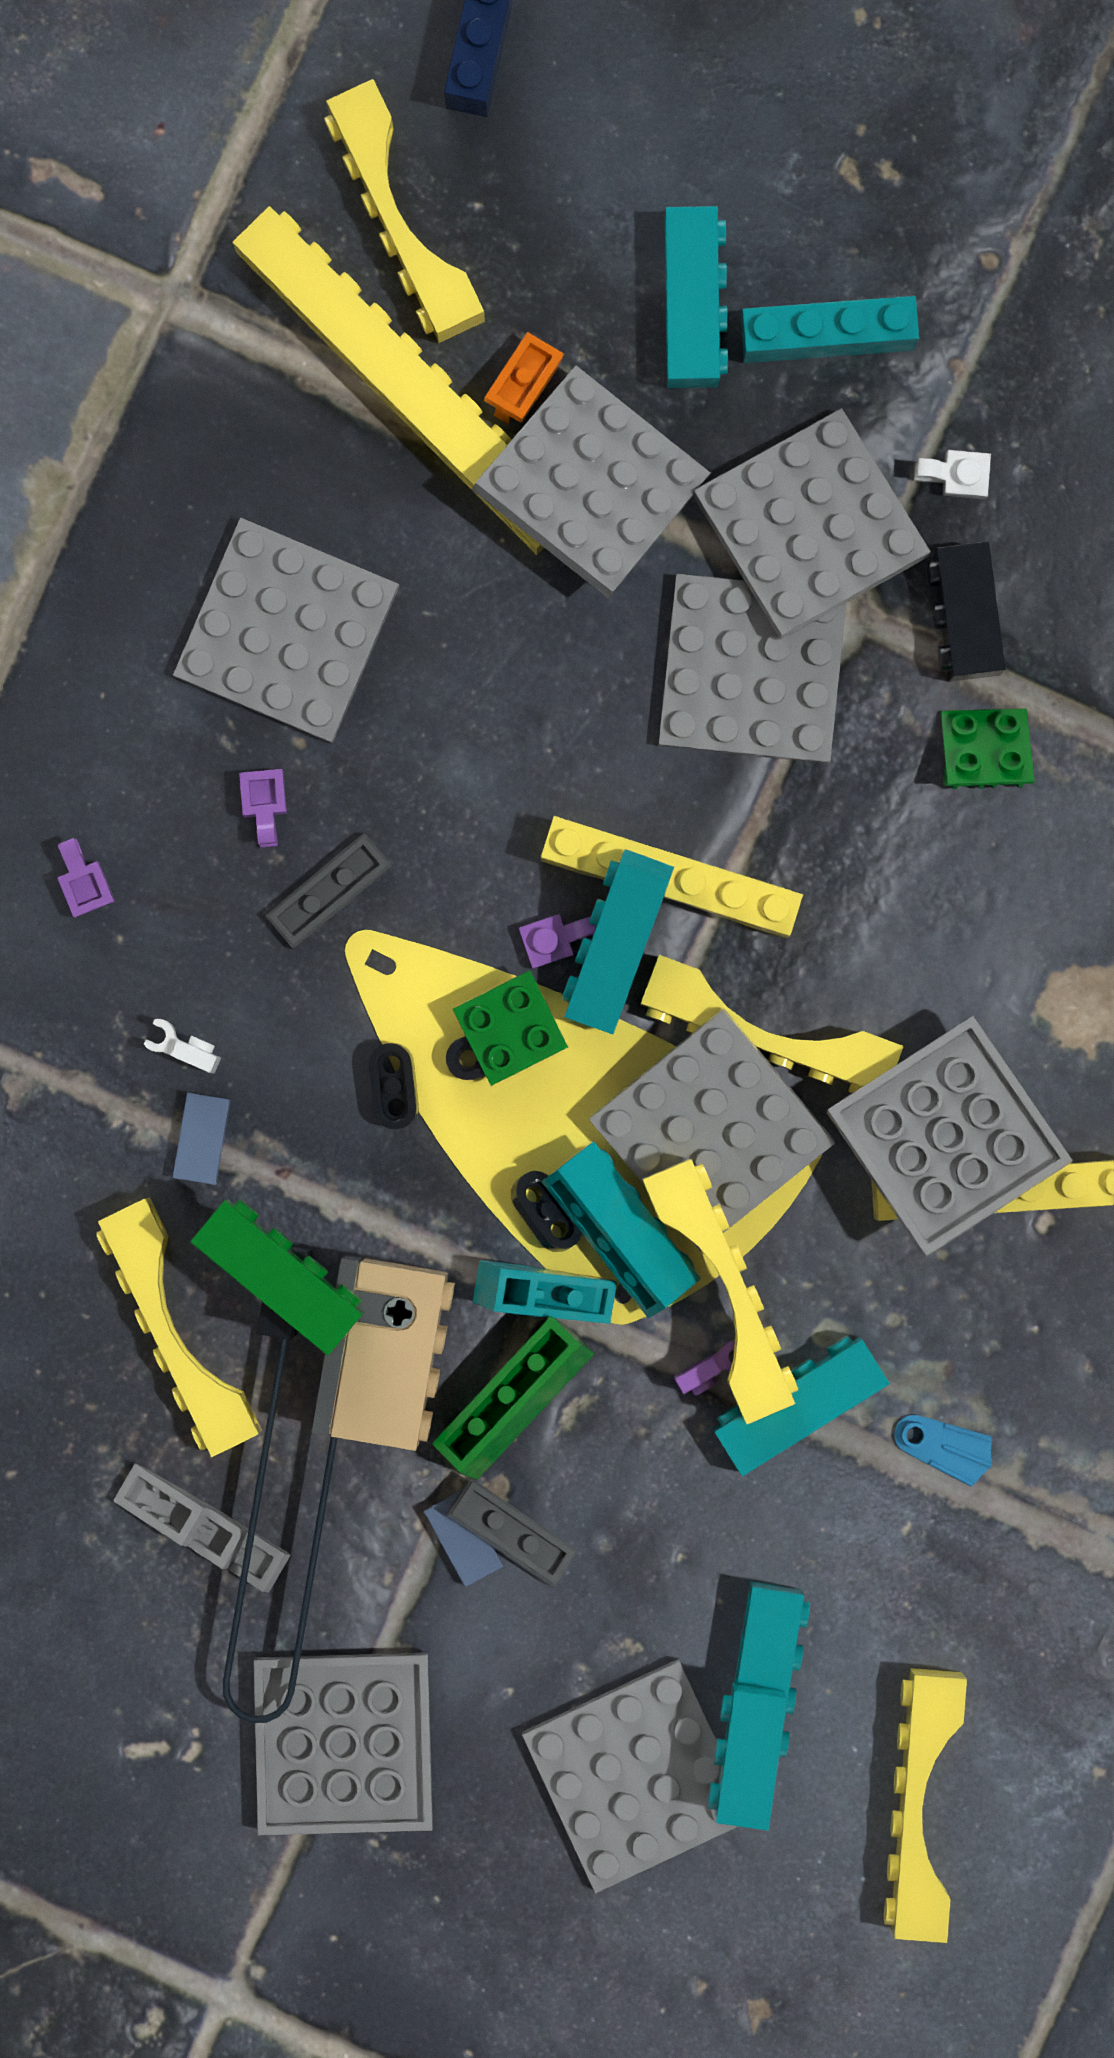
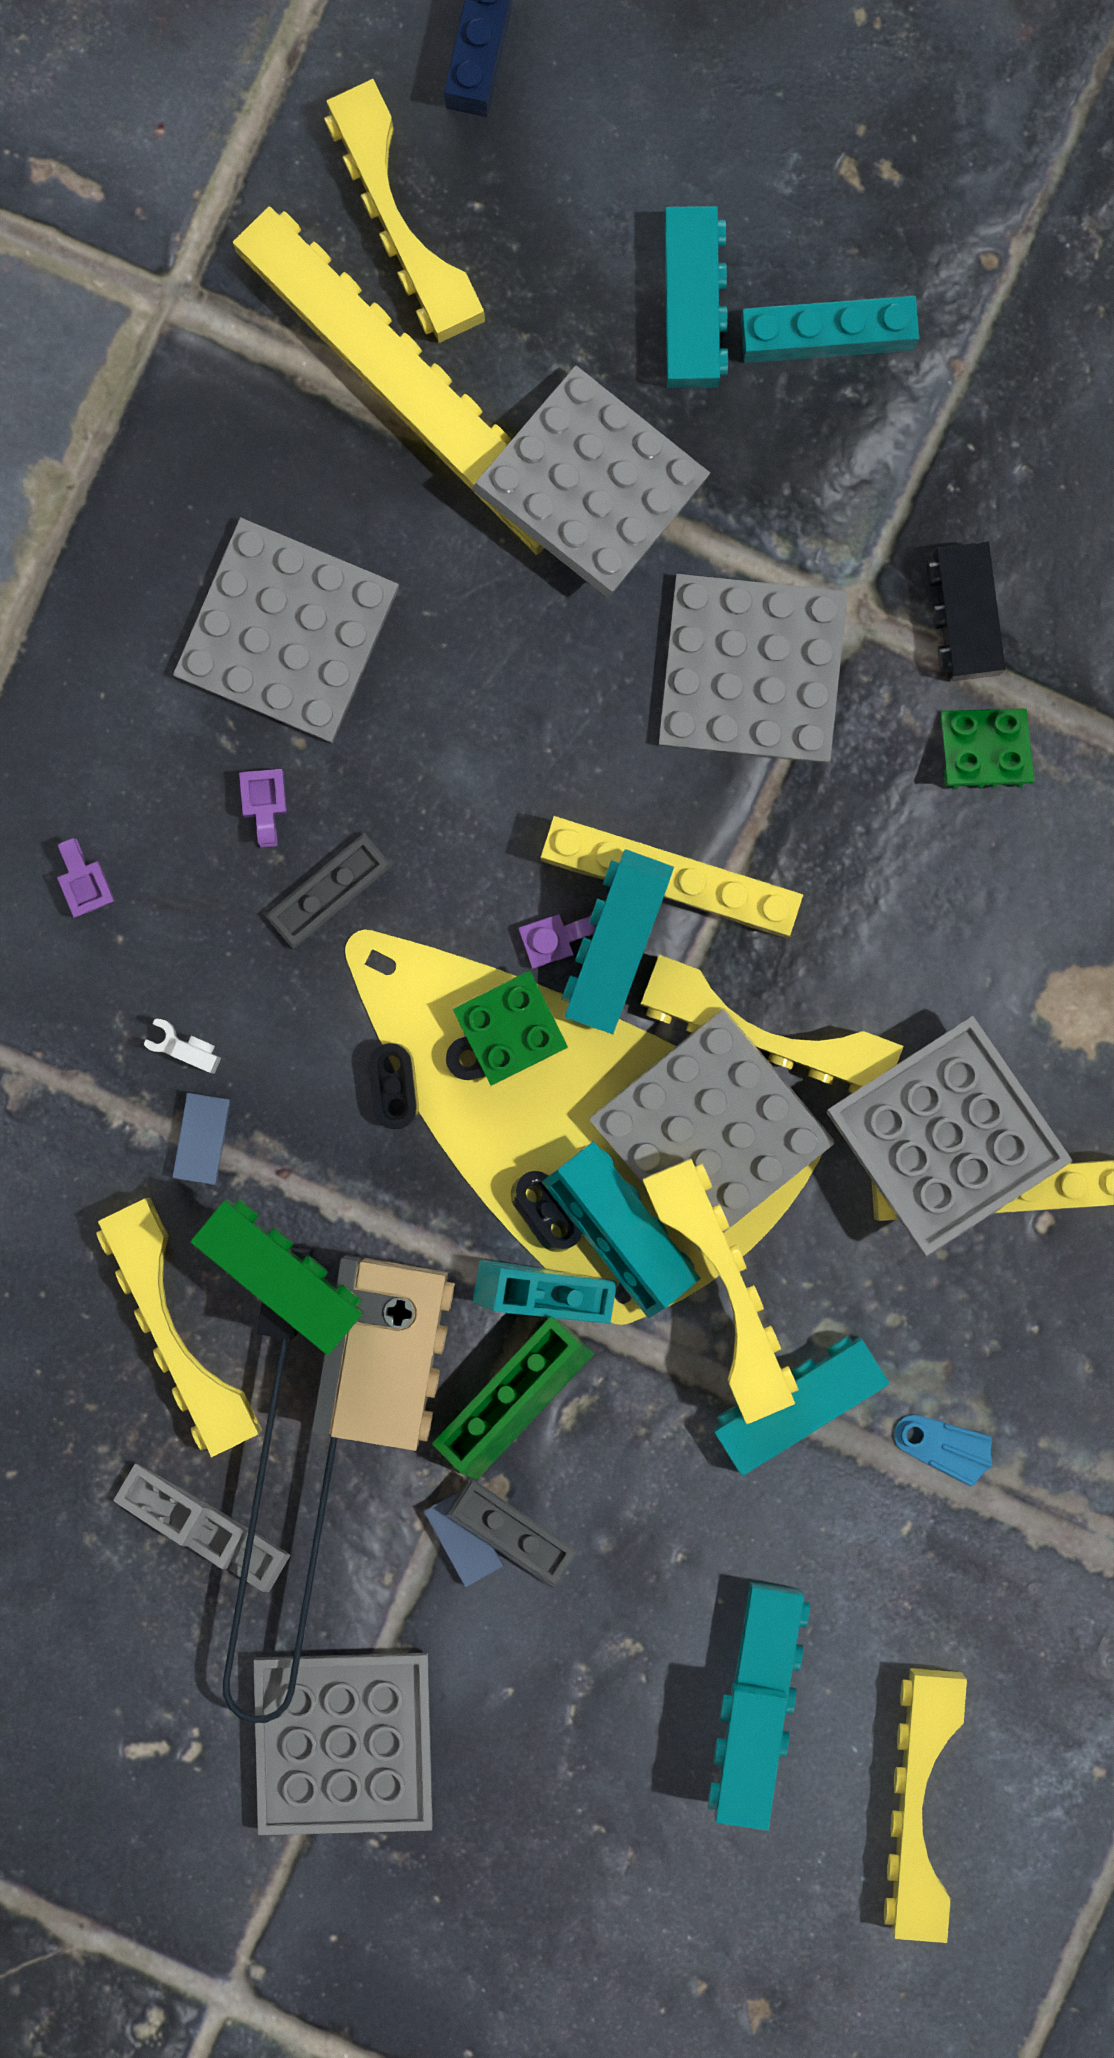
(523, 379): orange plate -> none
(631, 1774): light grey plate -> none
(701, 1375): medium lavender plate -> none
(811, 523): light grey plate -> none
(962, 473): white plate -> none

